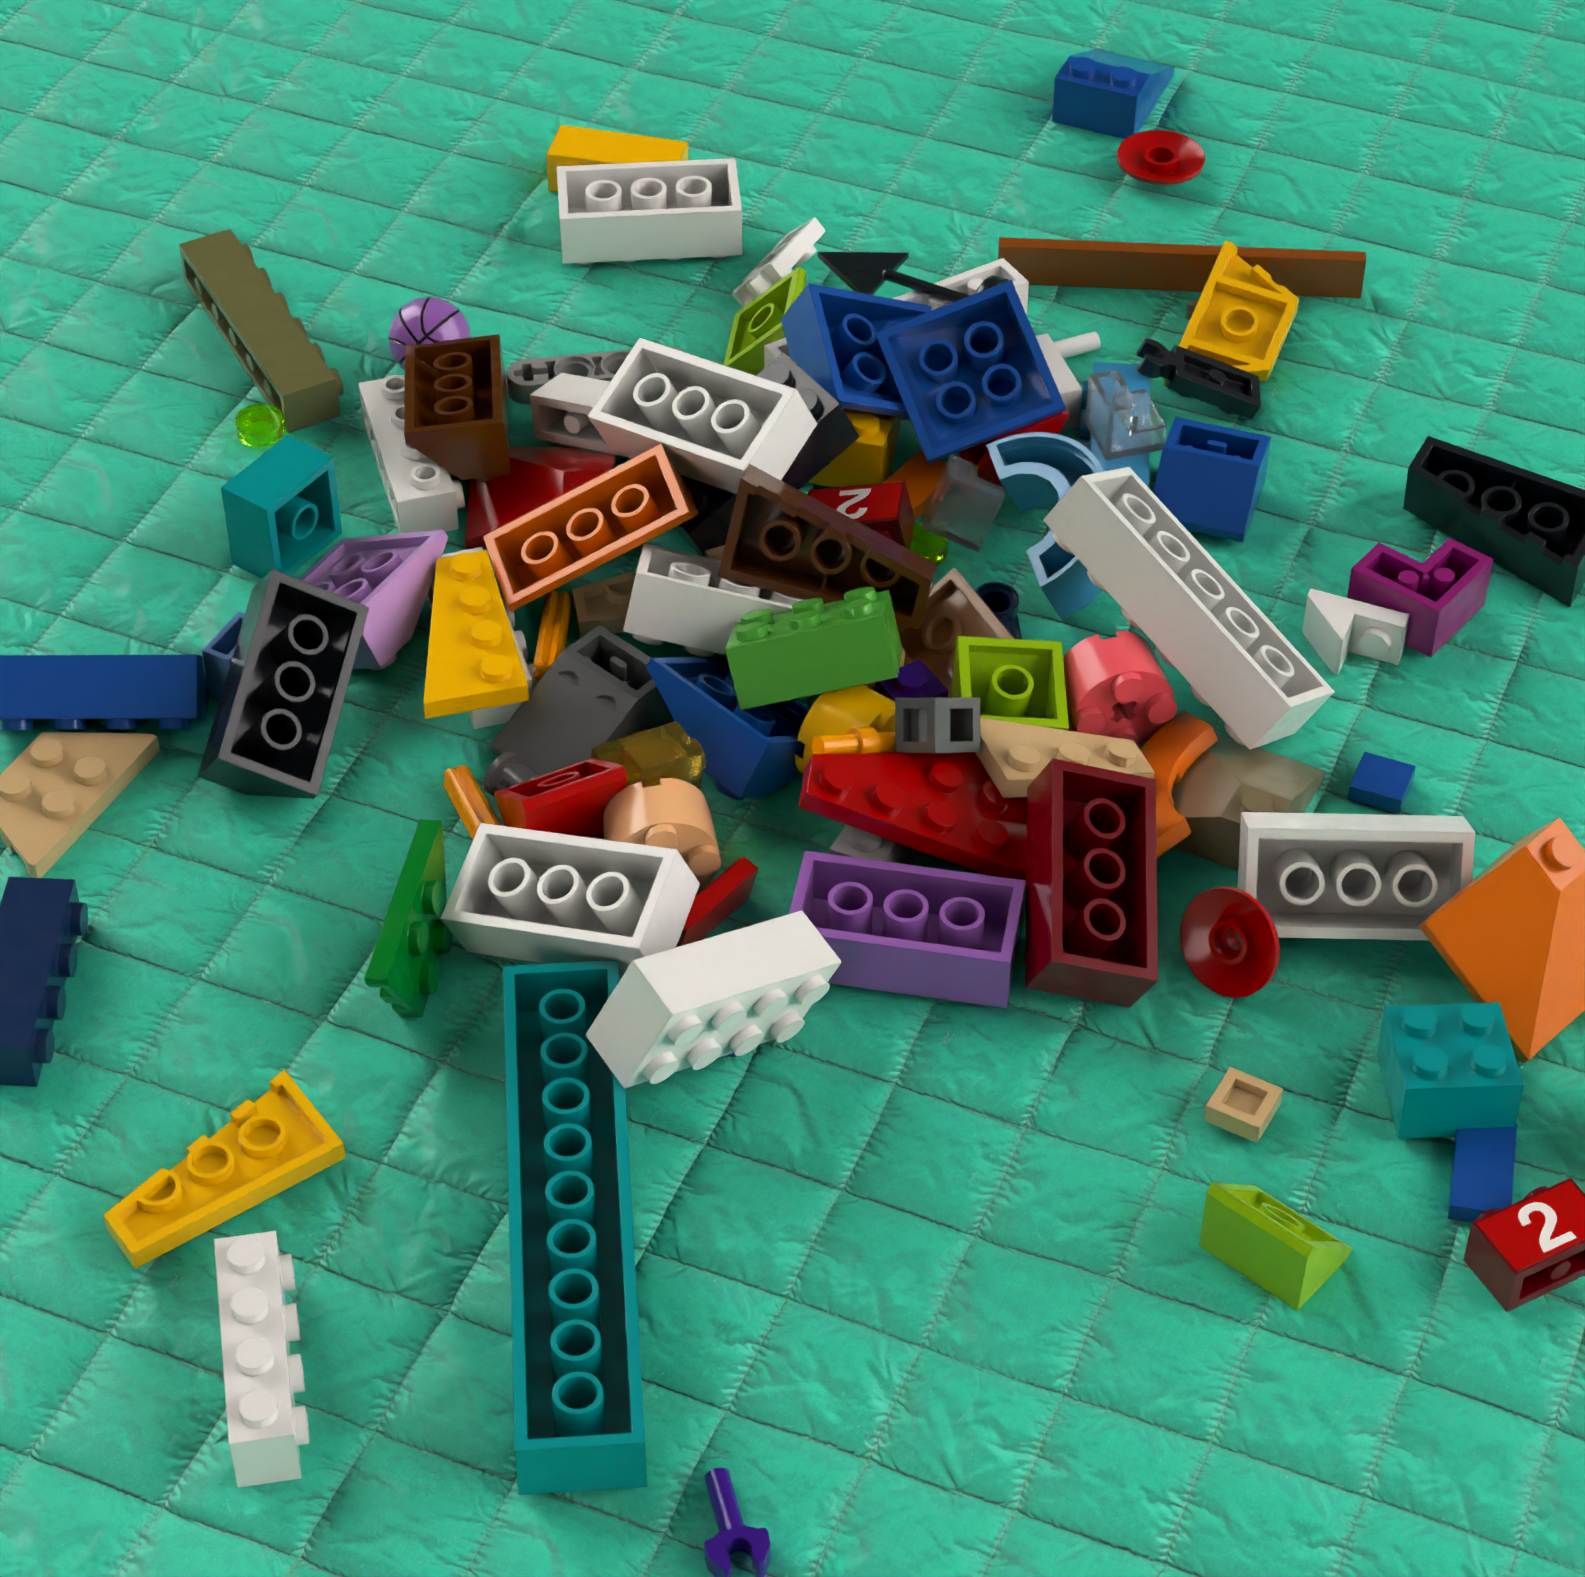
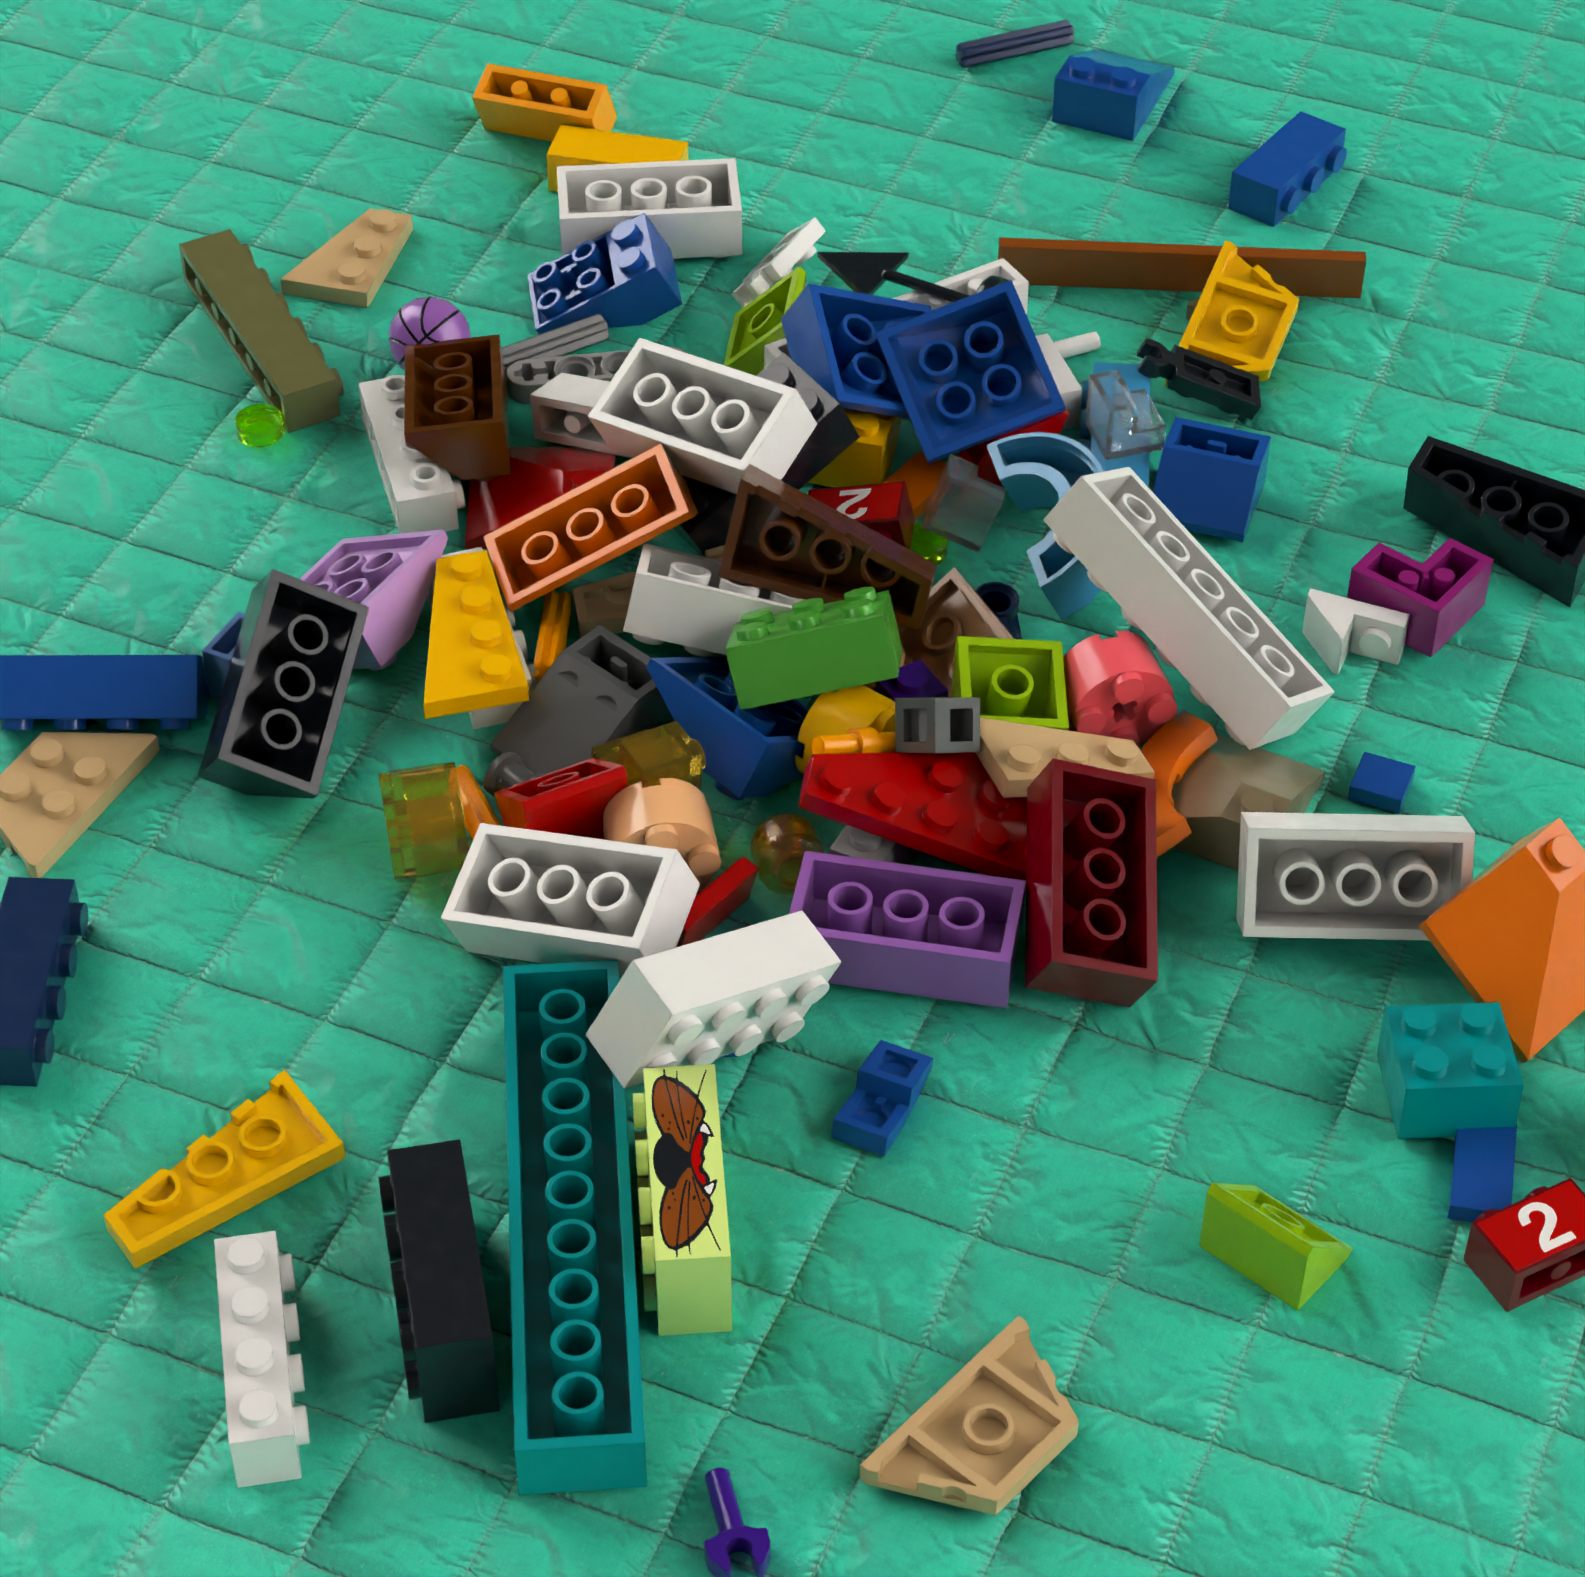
(282, 508): teal brick -> none
(353, 261): none -> tan wing
(412, 933): green wing -> none
(424, 820): none -> clear yellow brick
(438, 1282): none -> black brick
(538, 103): none -> light orange brick
(558, 341): none -> dark grey axle
(619, 275): none -> blue slope
(684, 1200): none -> yellowish green brick
(779, 850): none -> clear orange head
(883, 1098): none -> blue slope
(980, 1431): none -> tan wing
(1014, 43): none -> dark blue axle
(1160, 157): red dish -> none
(1213, 947): red dish -> none
(1243, 1104): tan plate -> none
(1287, 169): none -> blue brick

